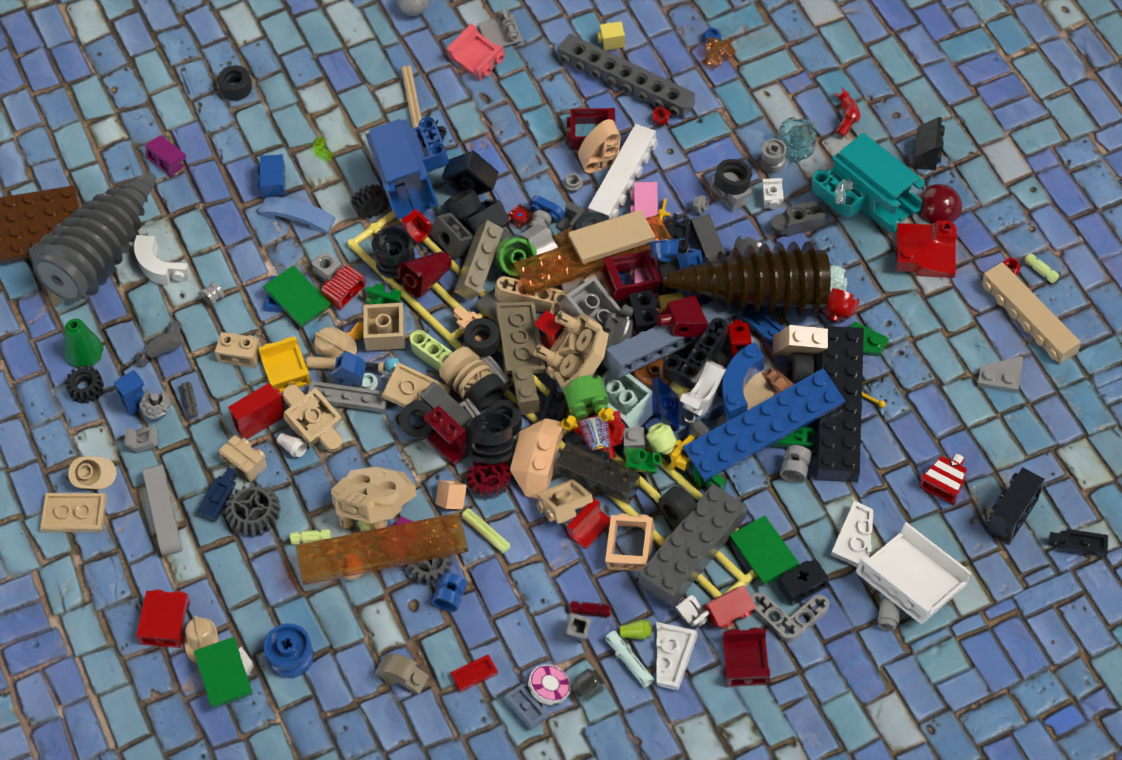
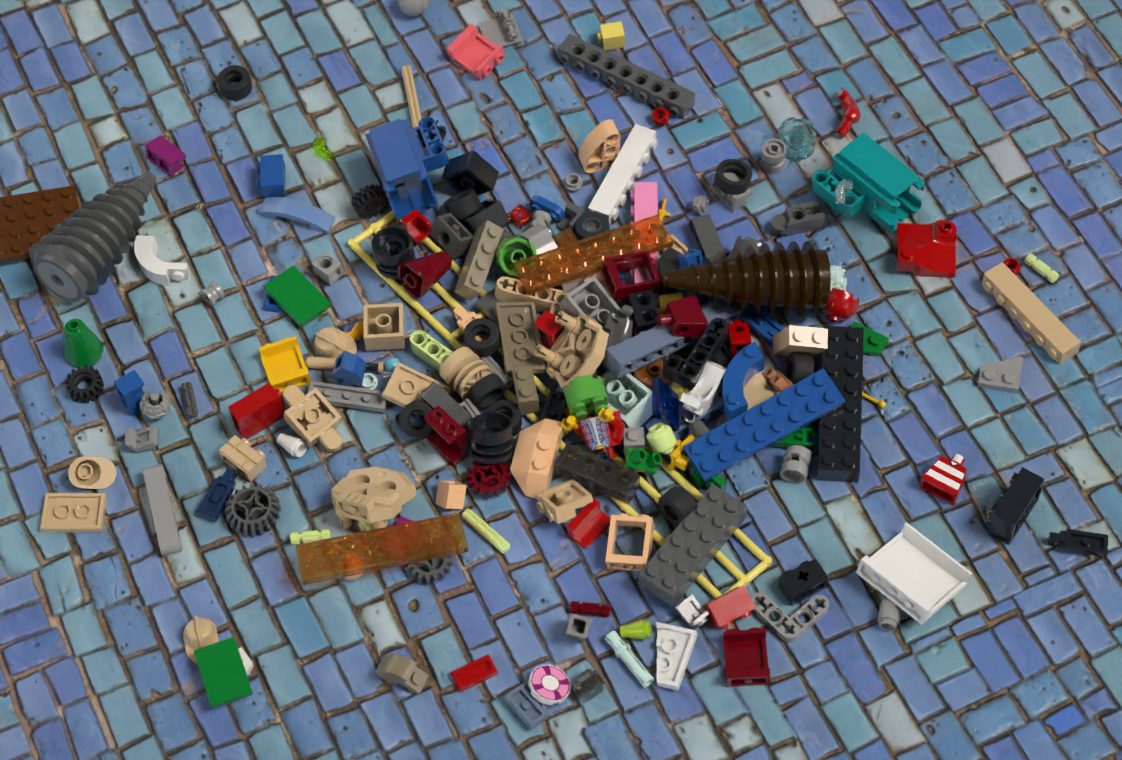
(161, 344): dark grey arm -> none
(162, 618): red panel -> none
(238, 349): tan brick -> none
(288, 650): blue wheel -> none
(343, 286): red brick -> none
(377, 295): green hips -> none
(448, 594): blue wheel -> none
(586, 116): dark red window -> none
(611, 236): tan tile -> none
(664, 249): blue piece -> none
(680, 230): black hinge -> none
(711, 32): blue plate -> none
(724, 48): clear orange hips -> none
(764, 550): green tile -> none
(772, 193): white brick -> none
(855, 535): white wing -> none
(929, 145): pearl dark grey slope -> none
(940, 203): dark red piece -> none

